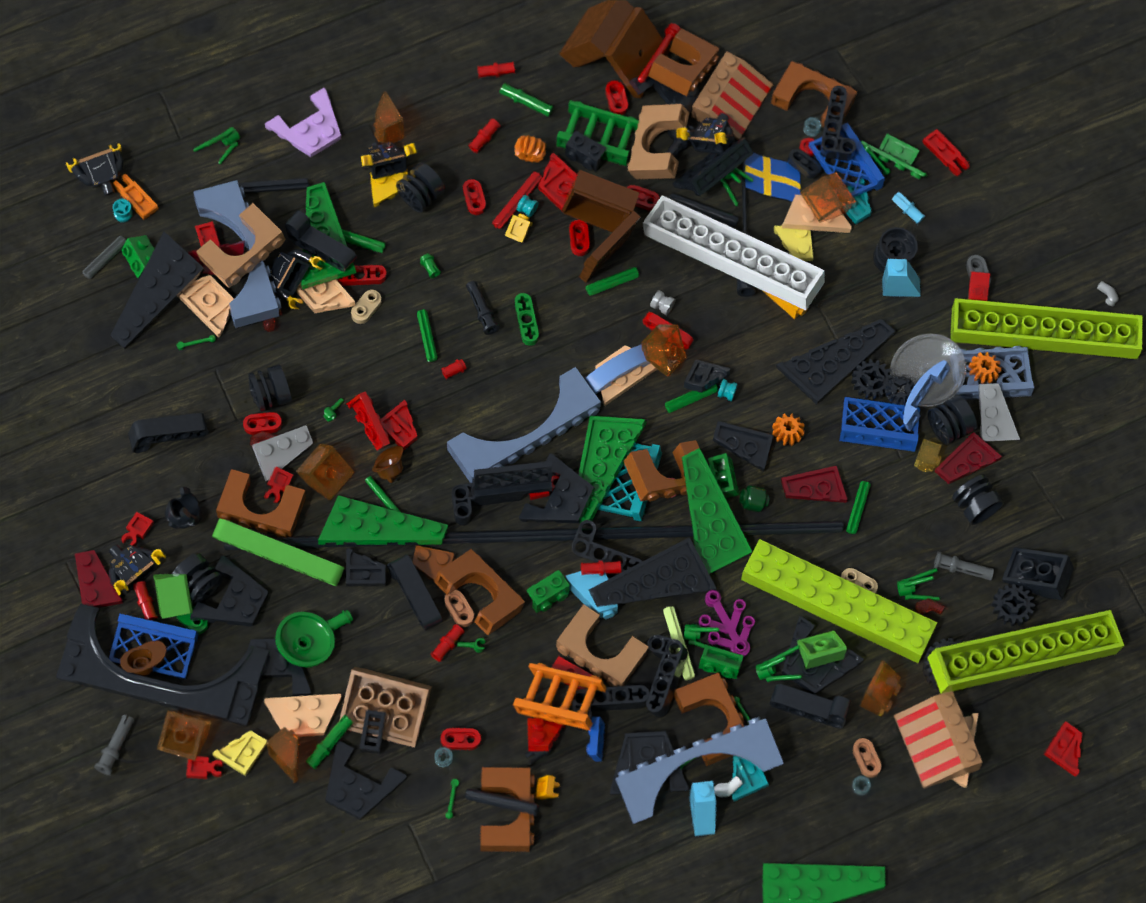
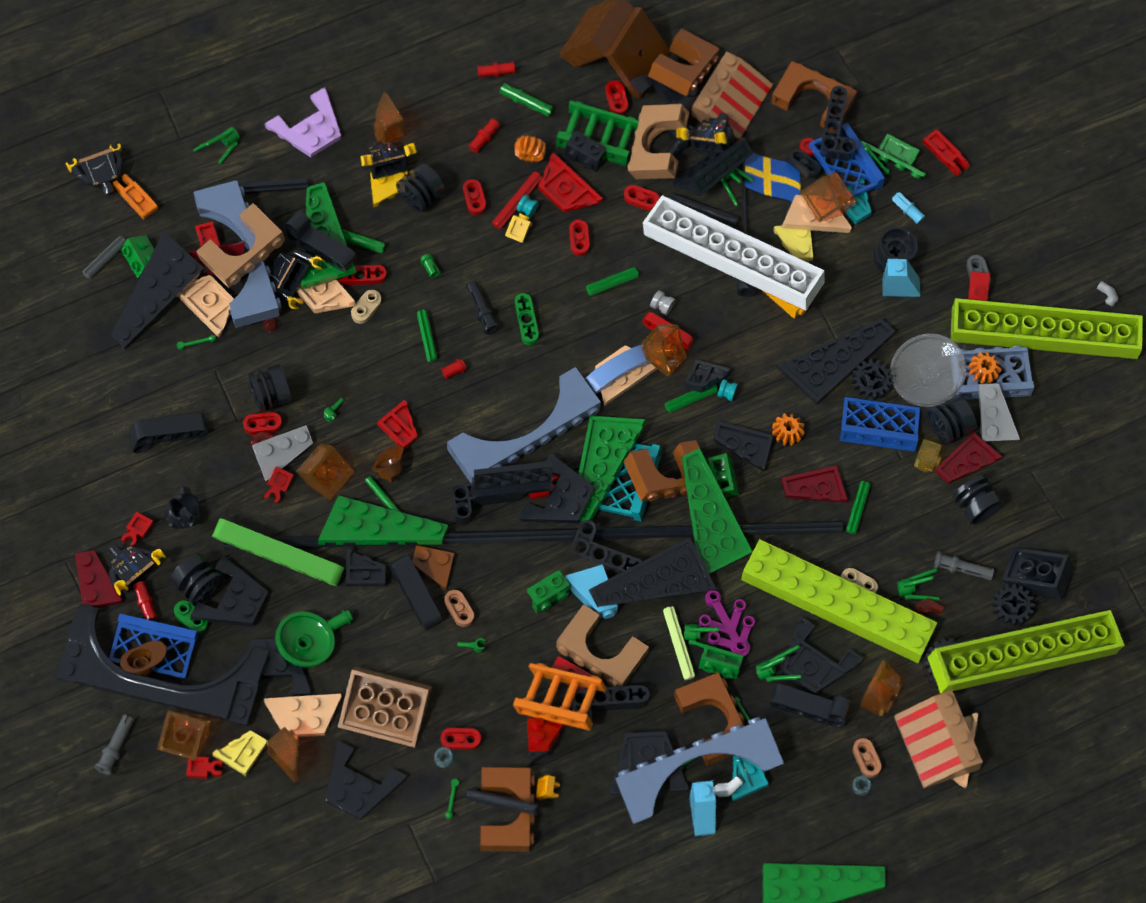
(124, 206): teal wheel -> none
(172, 594): bright green slope -> none
(280, 521): dark orange arch -> none
(324, 748): green pin -> none
(366, 414): red wing -> none
(372, 749): black slope -> none
(447, 642): red pin -> none
(472, 569): dark orange arch -> none
(595, 747): blue plate -> none
(600, 568): red pin -> none
(603, 206): reddish brown container -> none
(662, 677): black beam -> none
(670, 32): red piece -> none
(754, 498): dark green head -> none
(812, 132): clear light blue bush -> none
(821, 649): bright green slope -> none
(891, 389): black gear -> none
(937, 374): medium blue slope -> none
(1066, 748): red wing -> none

